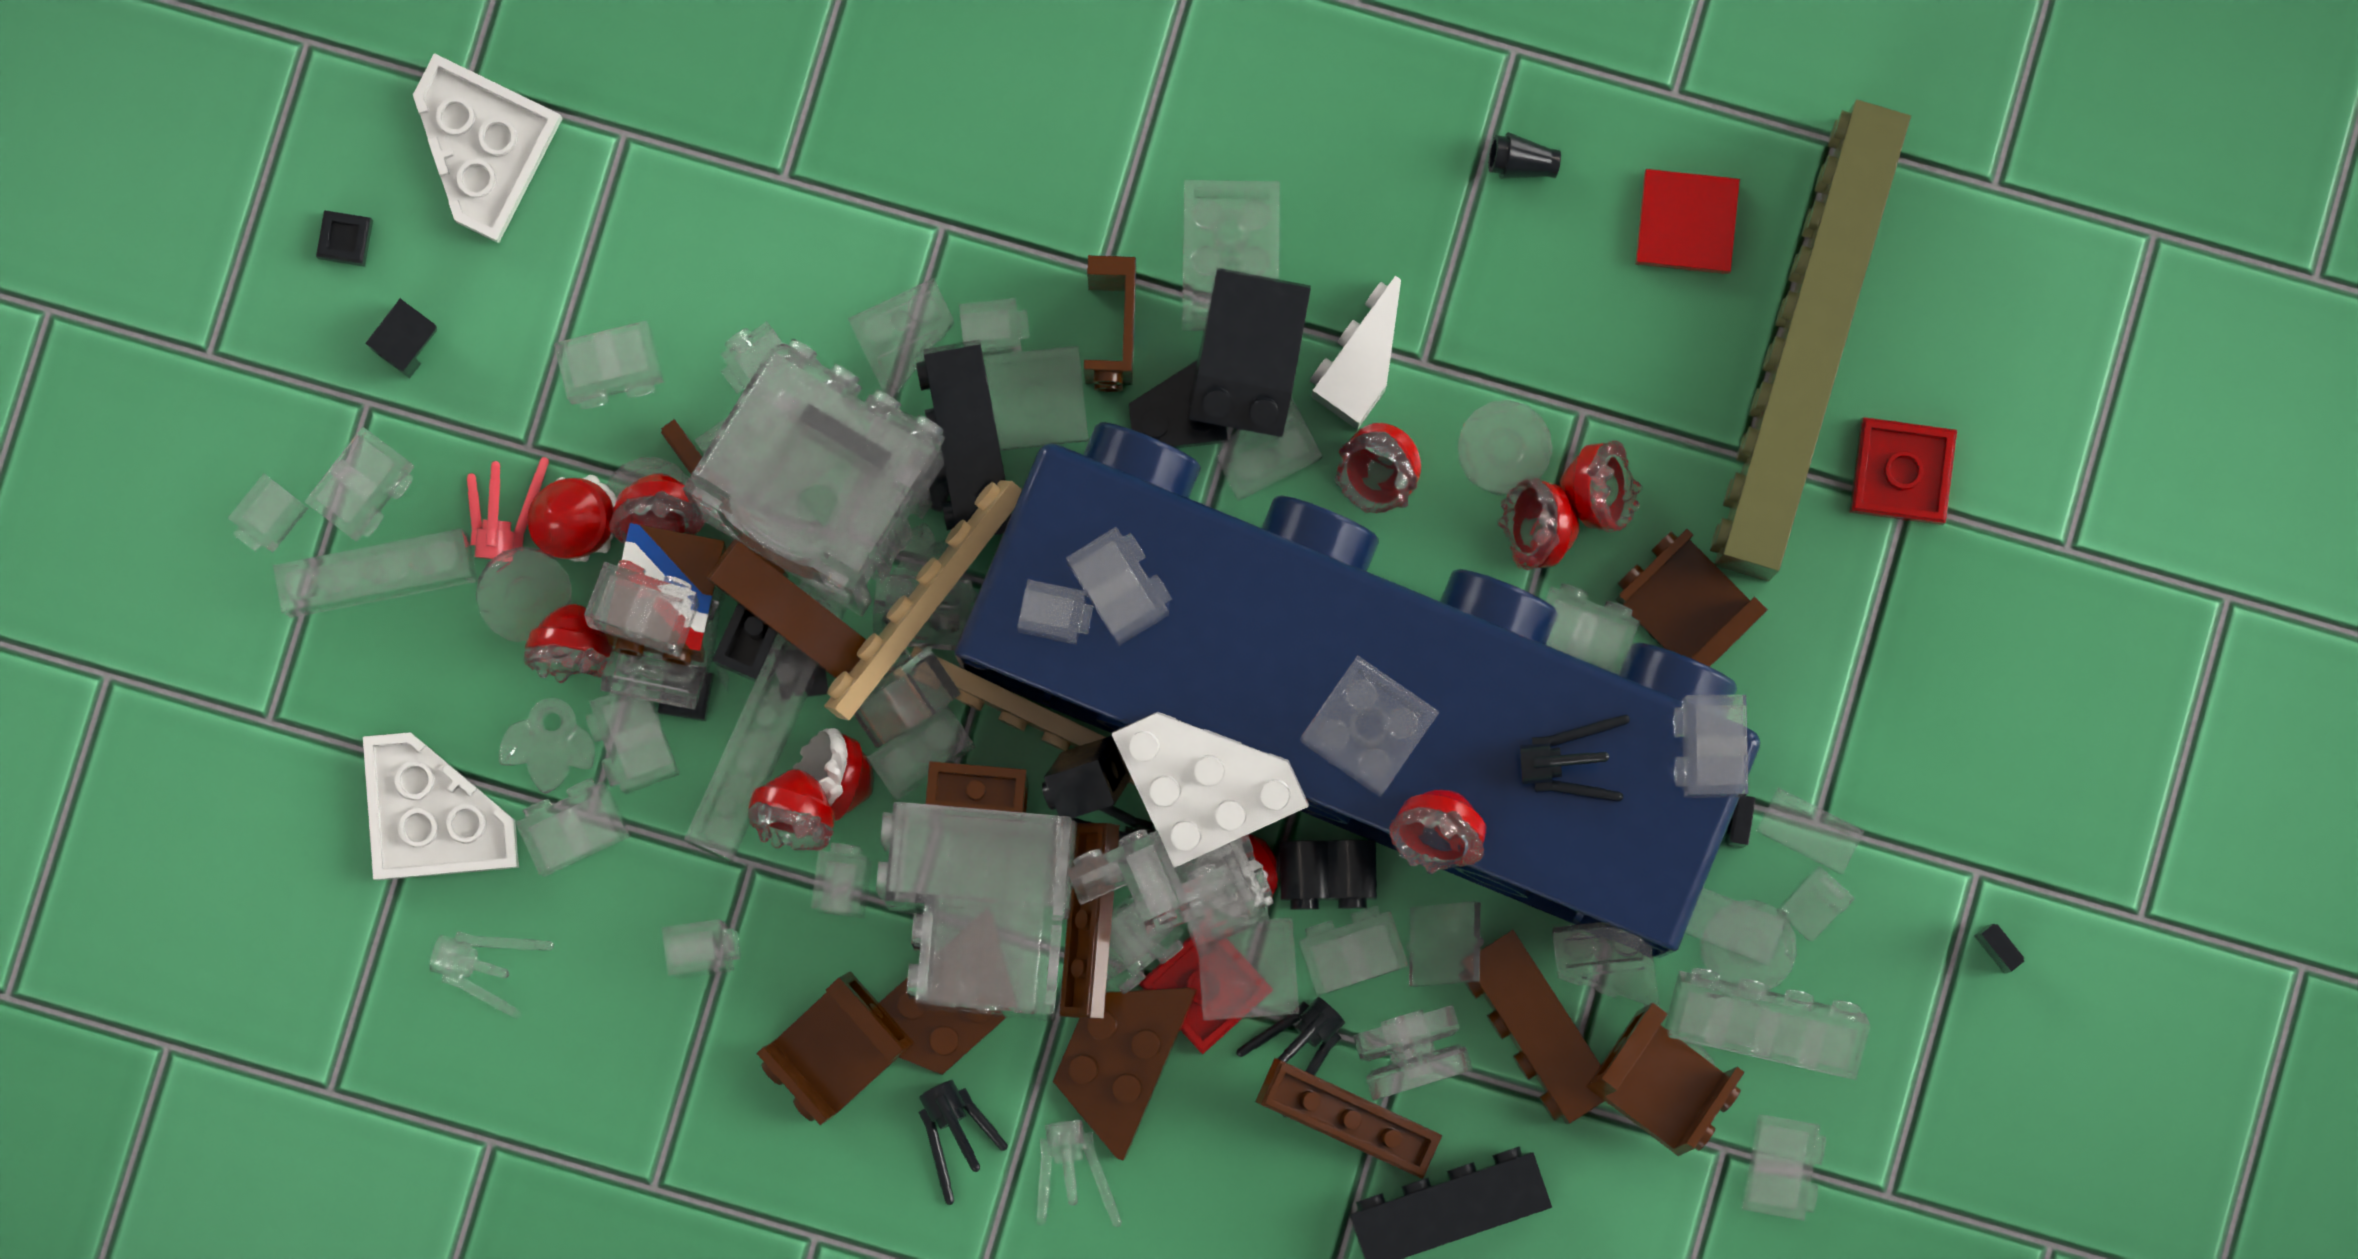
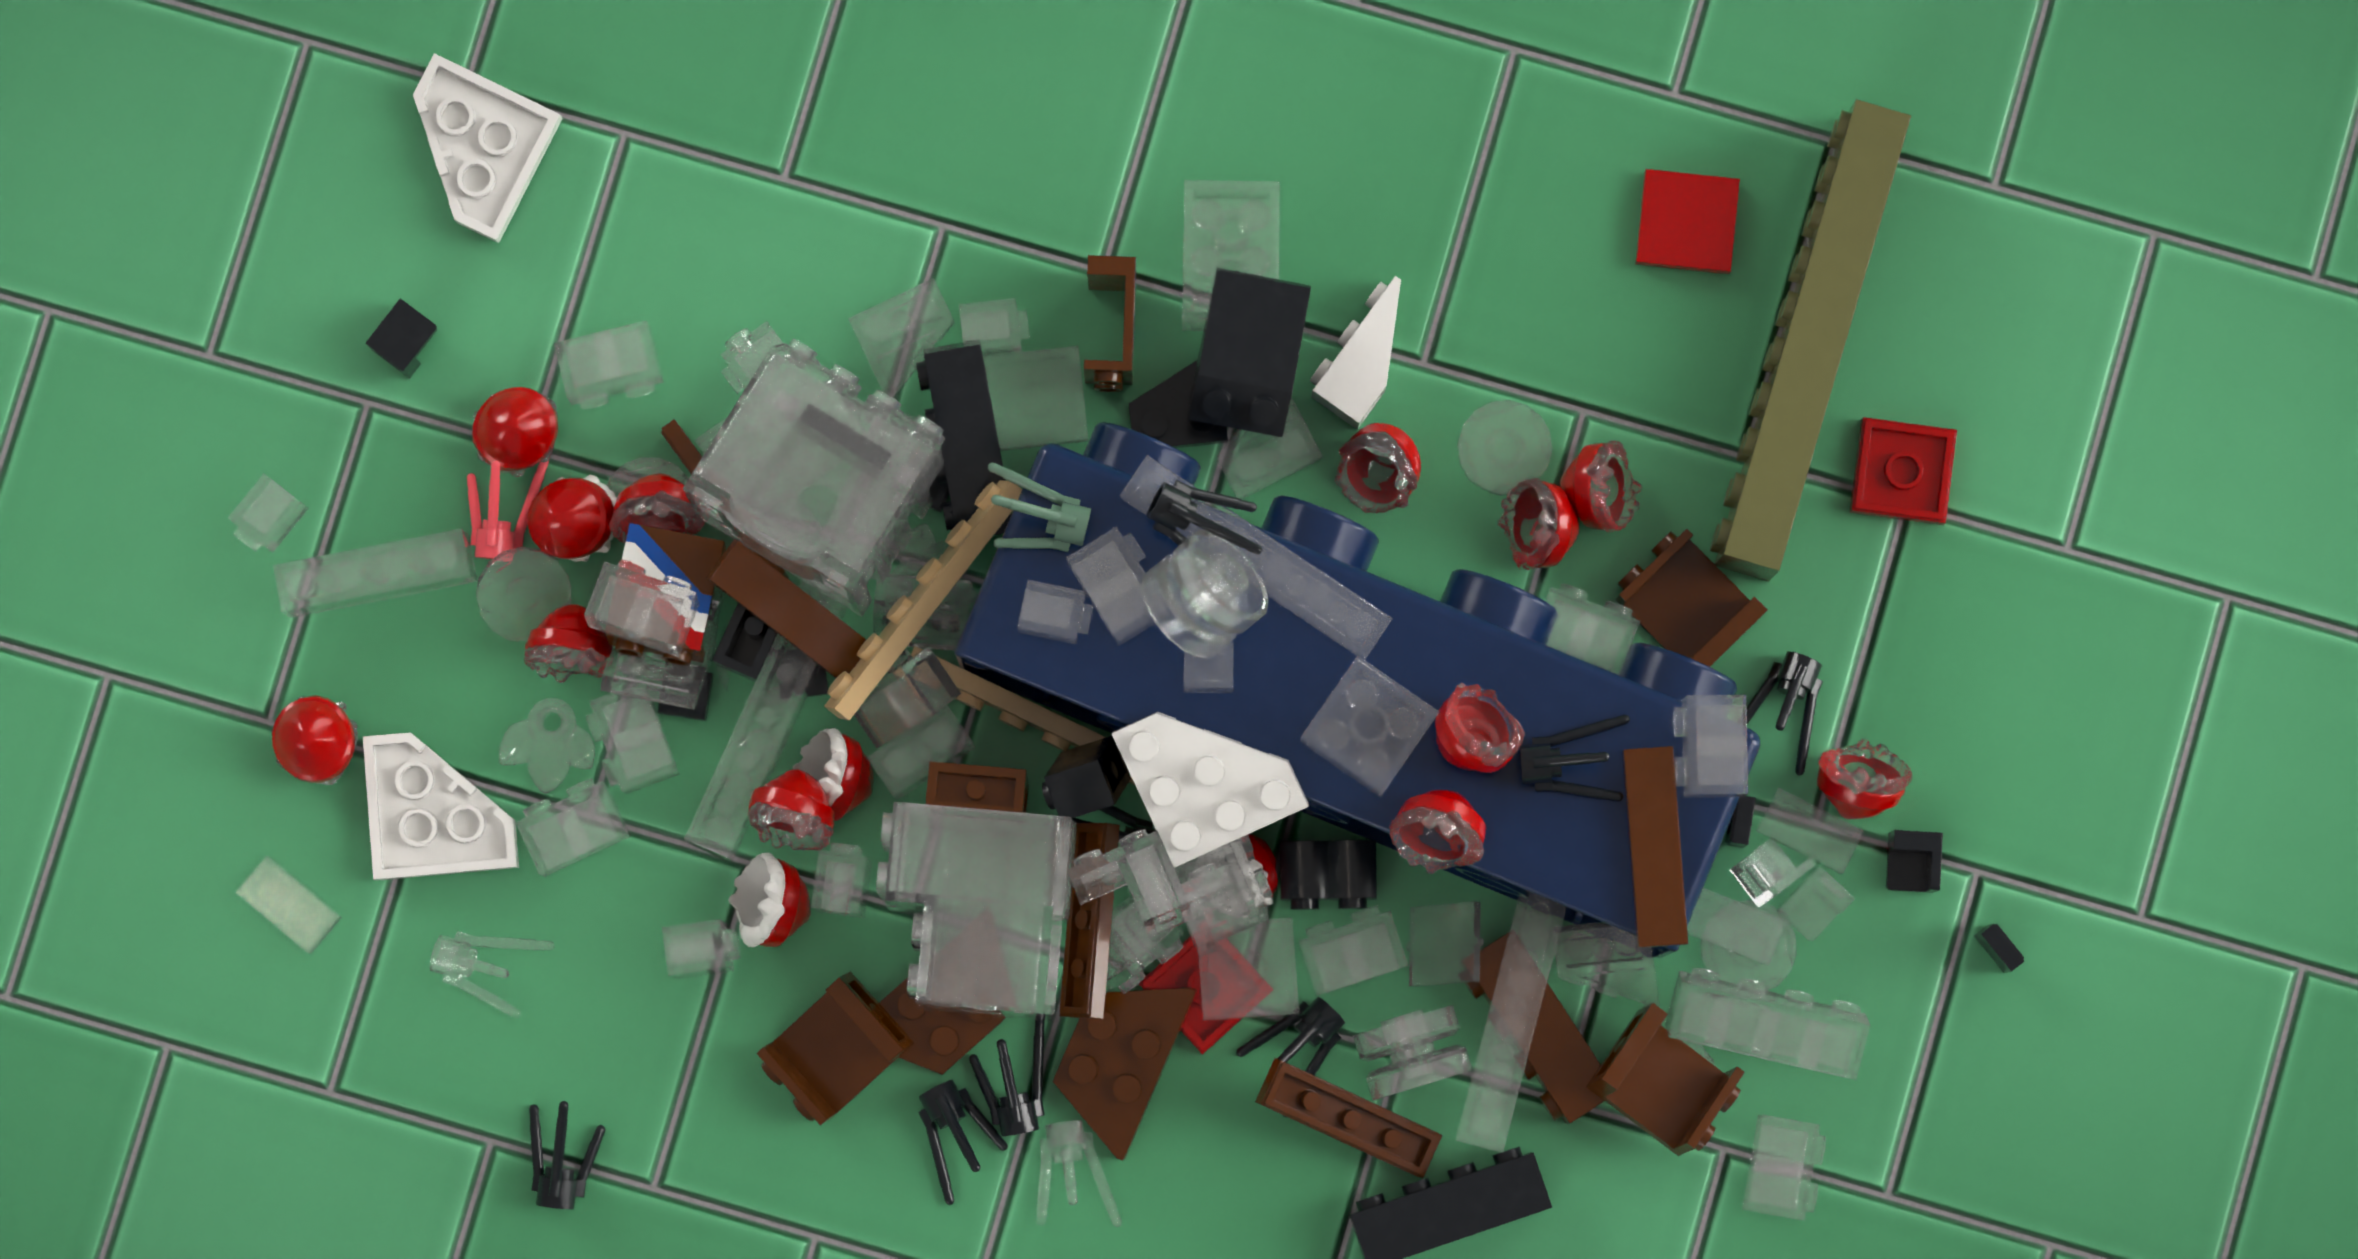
(288, 904): none -> clear tile
(314, 739): none -> red hair
(344, 238): black tile -> none
(361, 485): clear brick -> none
(515, 429): none -> red hair
(557, 1185): none -> black plant
(769, 901): none -> white hair
(1016, 1112): none -> black plant
(1065, 521): none -> sand green plant
(1173, 509): none -> black plant
(1204, 594): none -> clear wheel
(1209, 674): none -> clear panel
(1286, 575): none -> clear plate
(1477, 730): none -> clear hair
(1511, 1023): none -> clear plate
(1521, 158): black cone -> none
(1655, 847): none -> reddish brown tile
(1768, 872): none -> clear panel
(1796, 679): none -> black plant
(1862, 779): none -> clear hair
(1914, 861): none -> black panel

